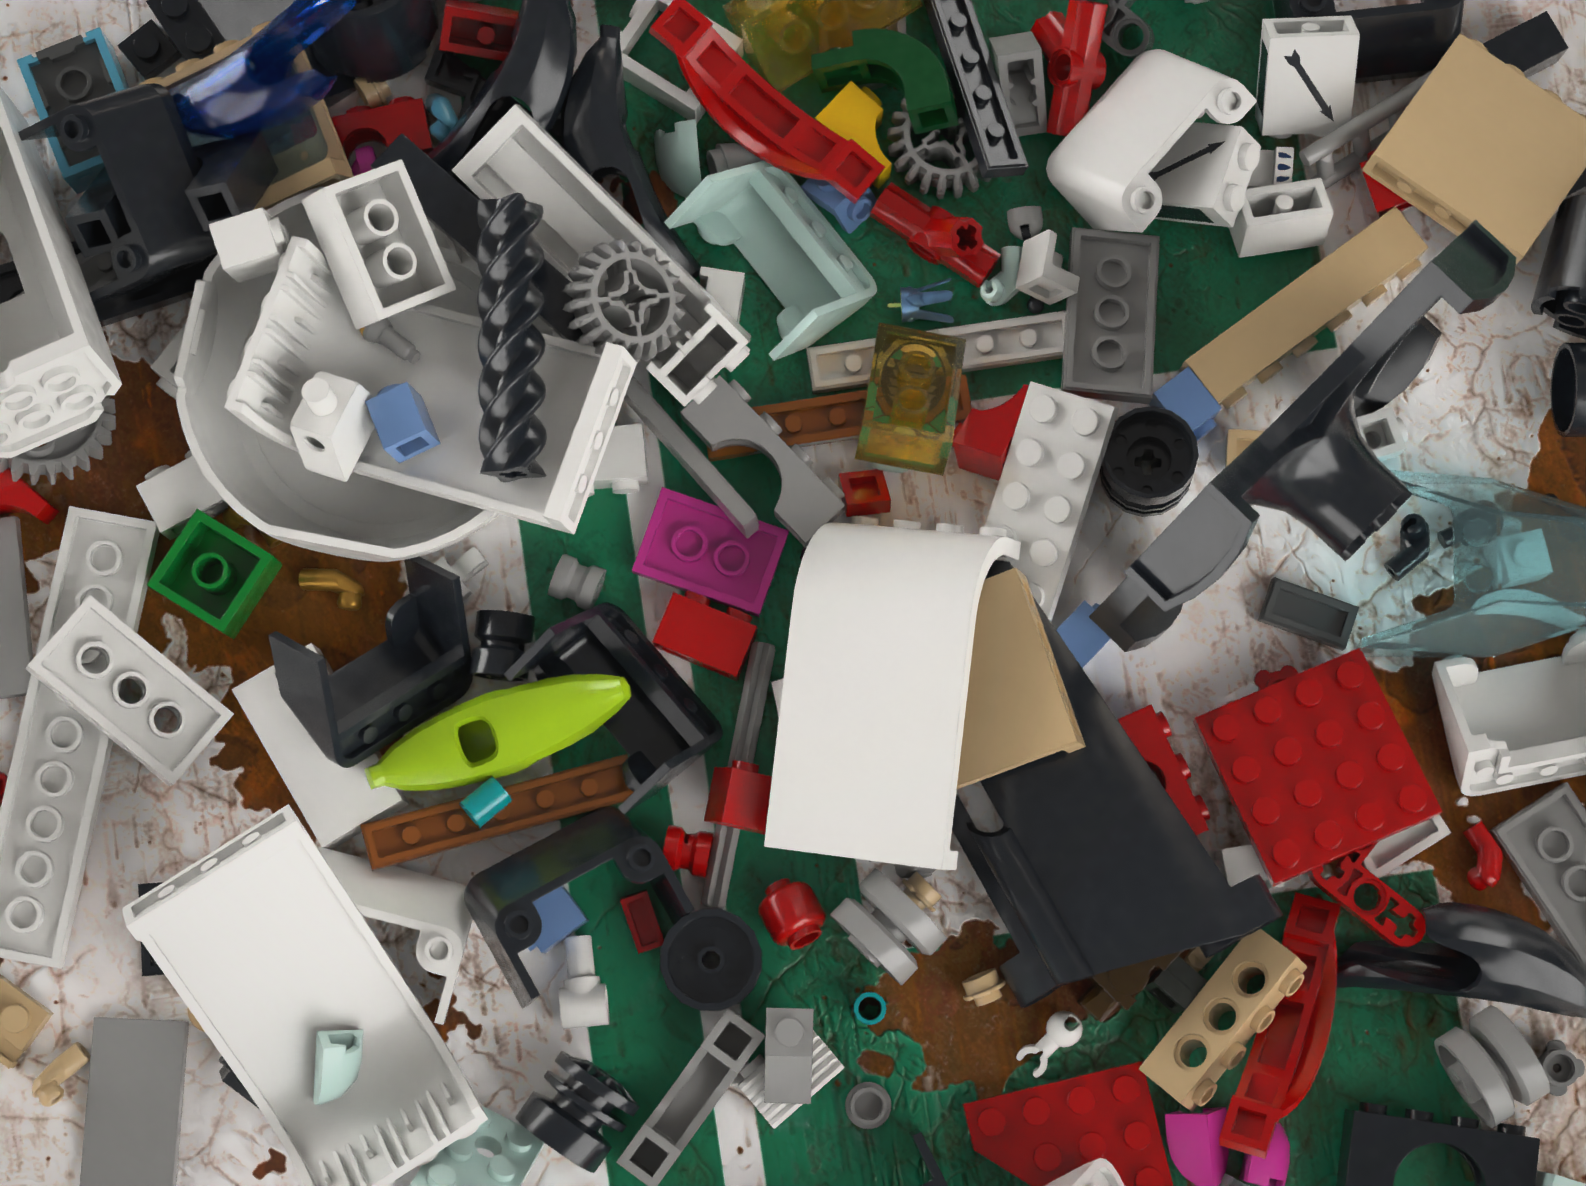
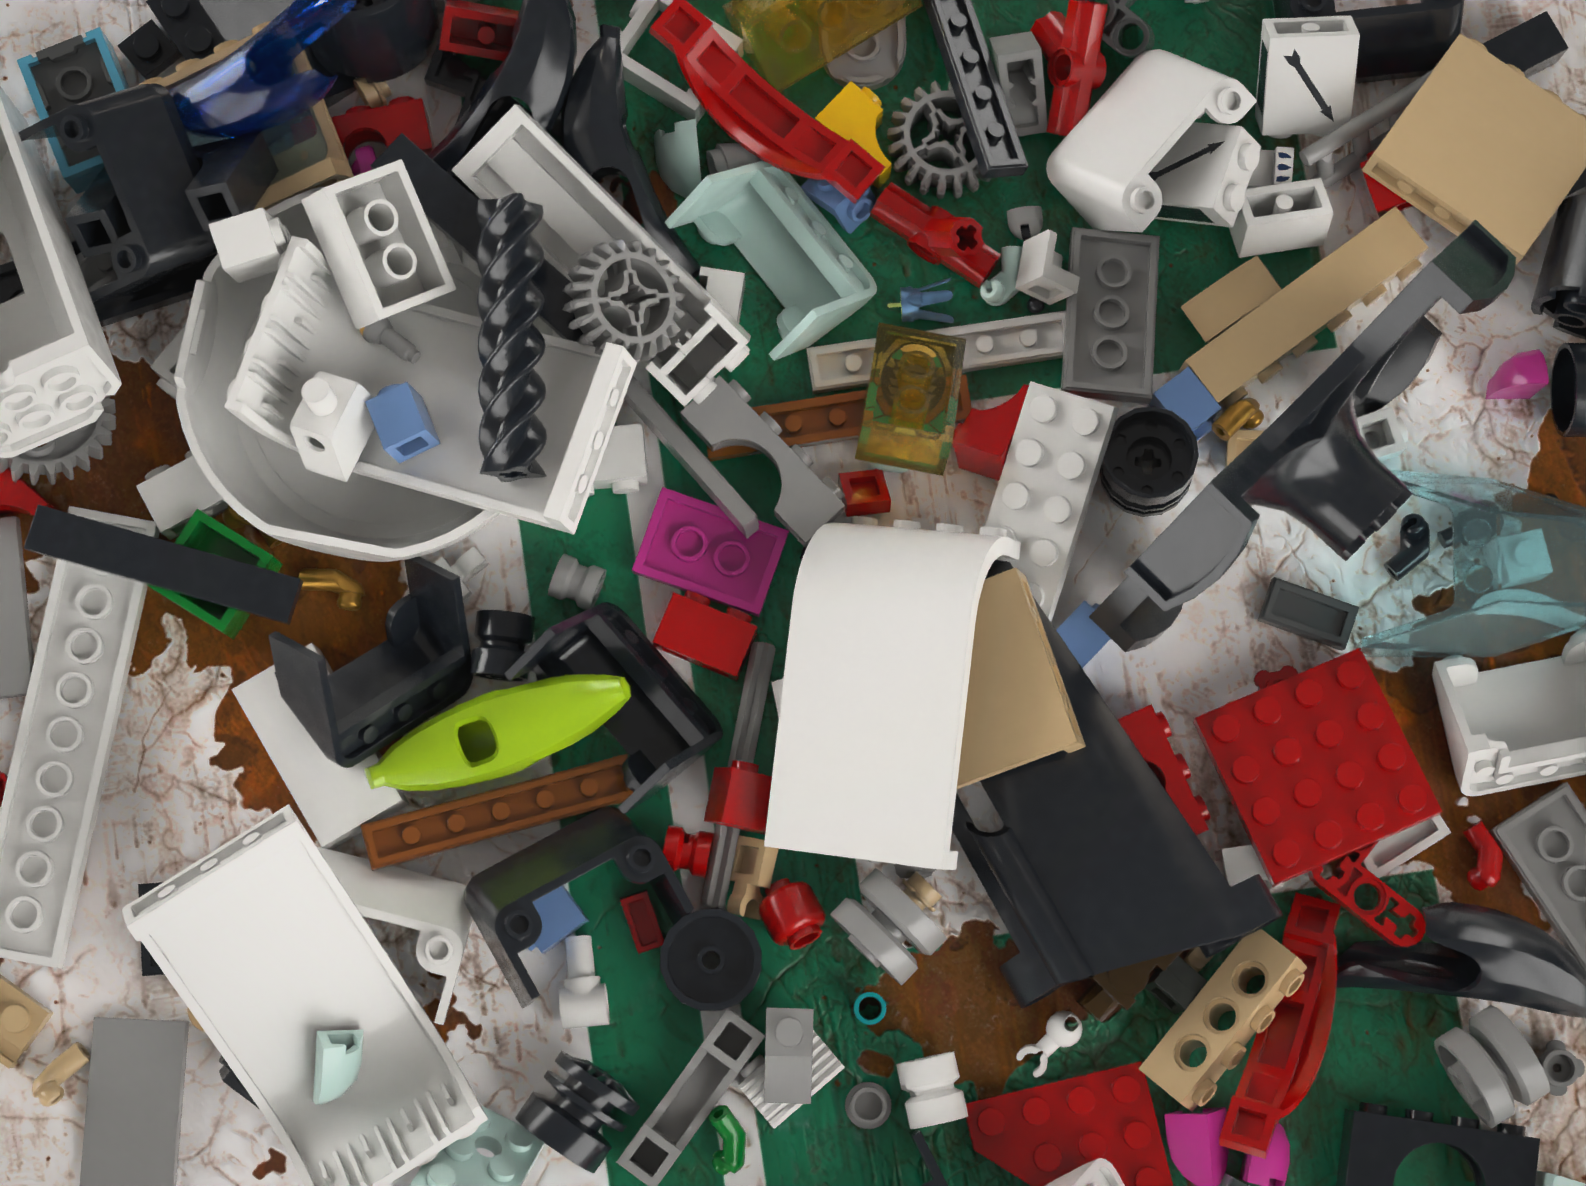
(161, 683): white brick -> none
(163, 564): none -> black tile
(441, 109): medium azure arm -> none
(485, 802): teal hinge -> none
(734, 1141): none -> green arm
(751, 870): none -> tan plate
(896, 61): dark green arch -> none
(932, 1090): none -> white wheel
(983, 987): tan plate -> none
(1231, 298): none -> tan slope
(1239, 414): none -> pearl gold arm
(1519, 377): none -> dark pink brick

